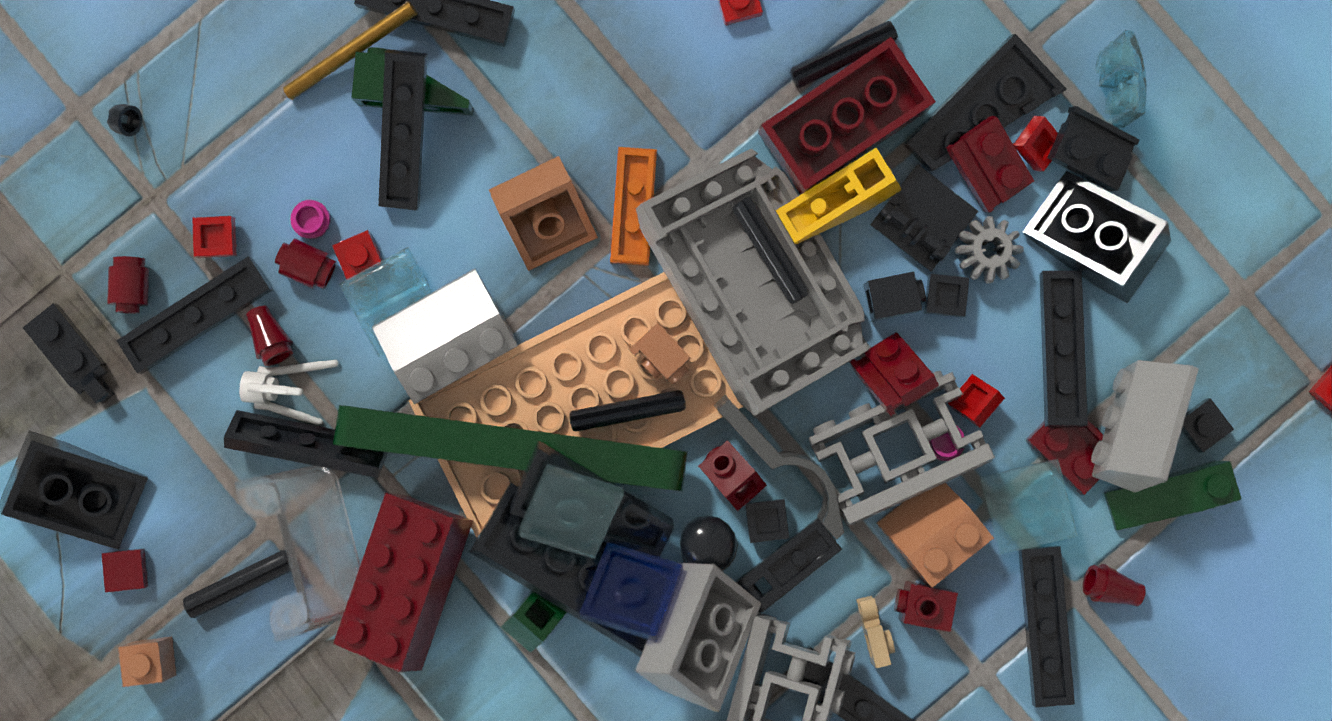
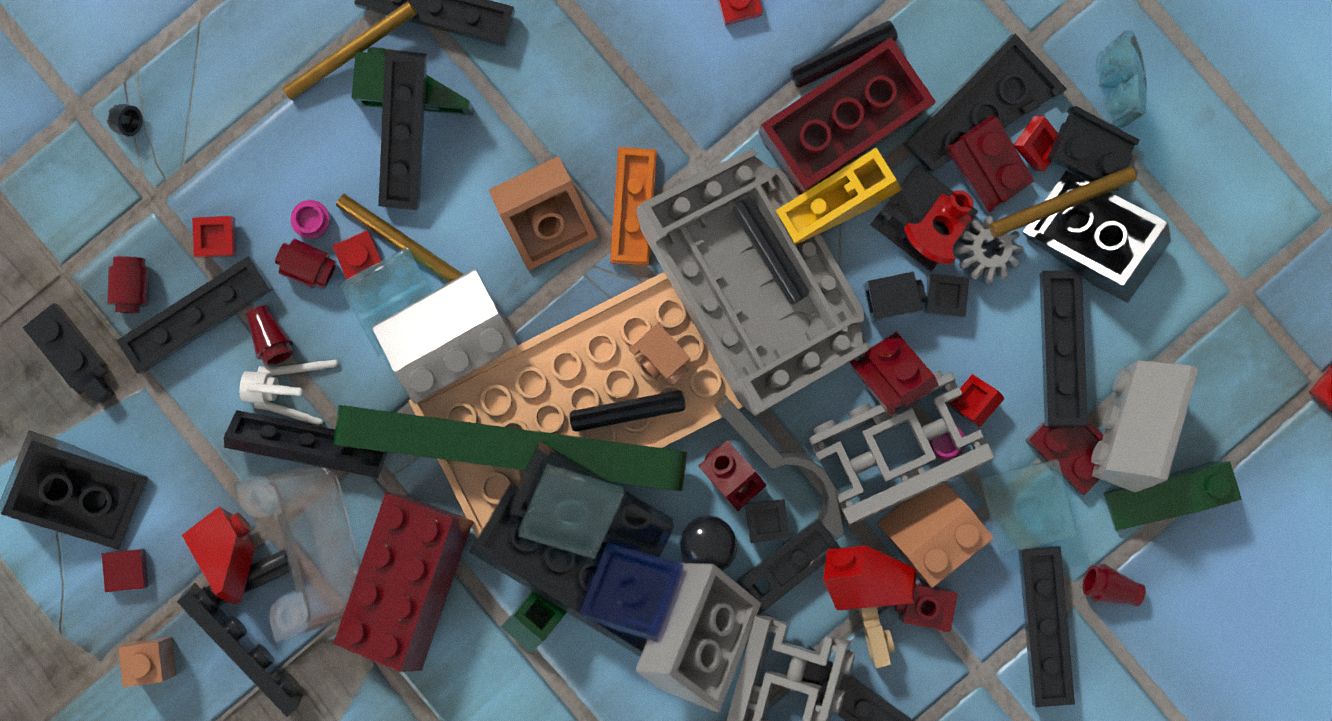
(223, 552): none -> red slope
(232, 639): none -> black plate
(397, 238): none -> pearl gold bar
(867, 579): none -> red slope
(952, 212): none -> red piece
(1062, 202): none -> pearl gold bar
(1205, 425): black plate -> none

